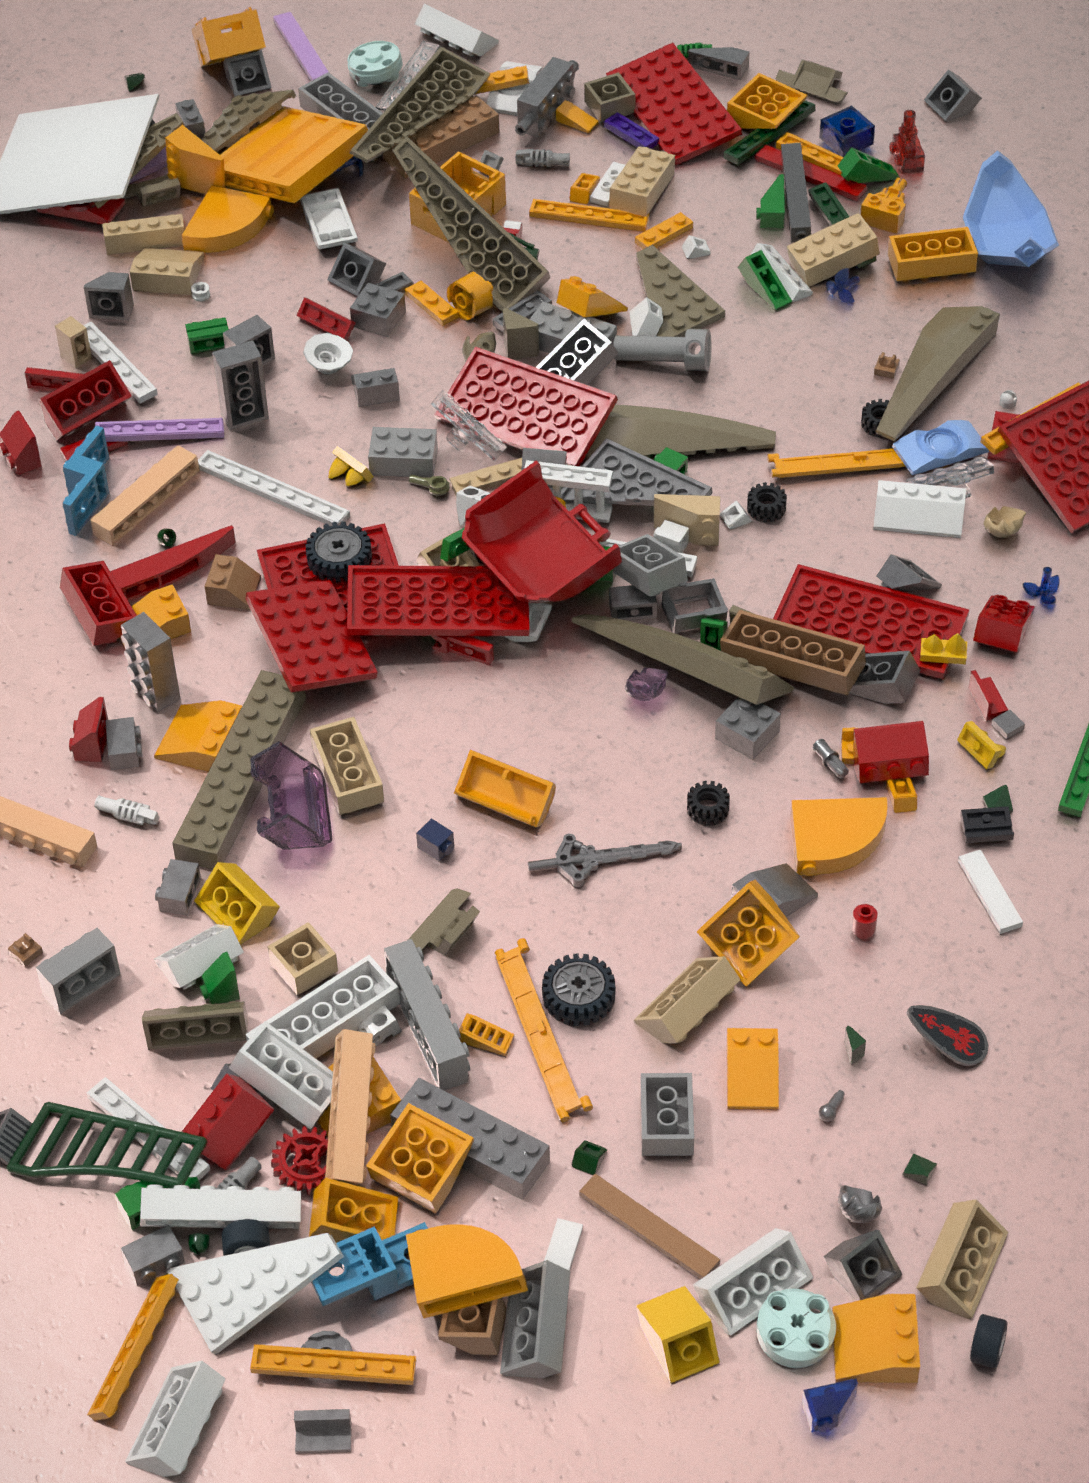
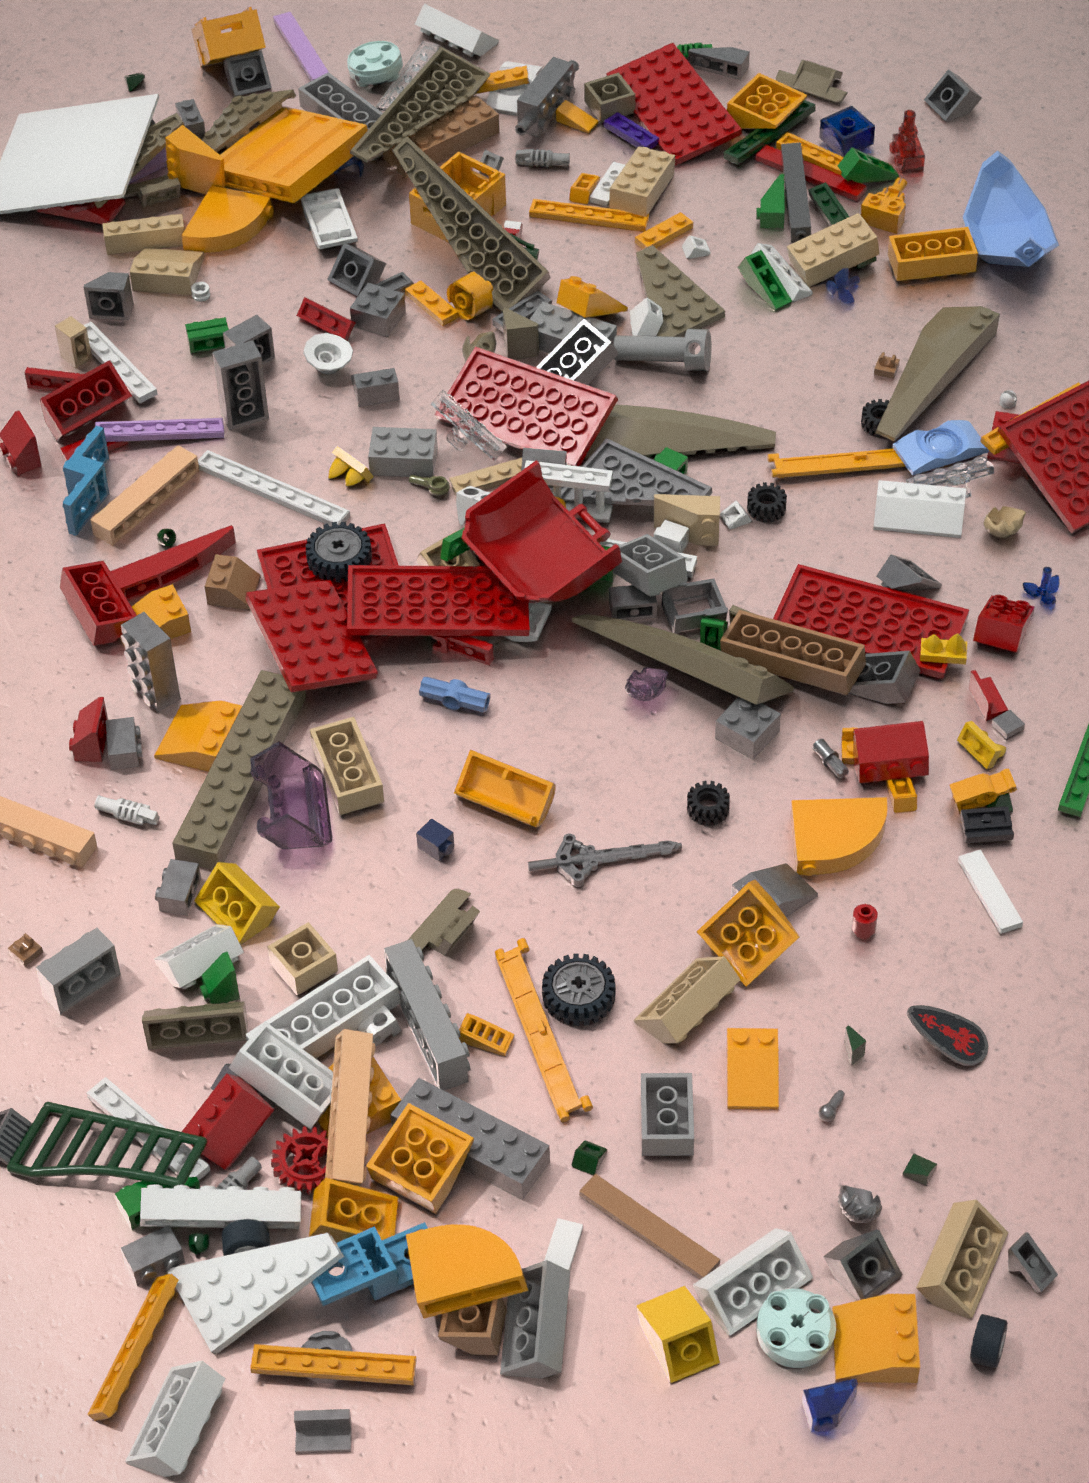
(454, 694): none -> medium blue piece
(981, 789): none -> light orange piece
(1029, 1259): none -> flat silver slope

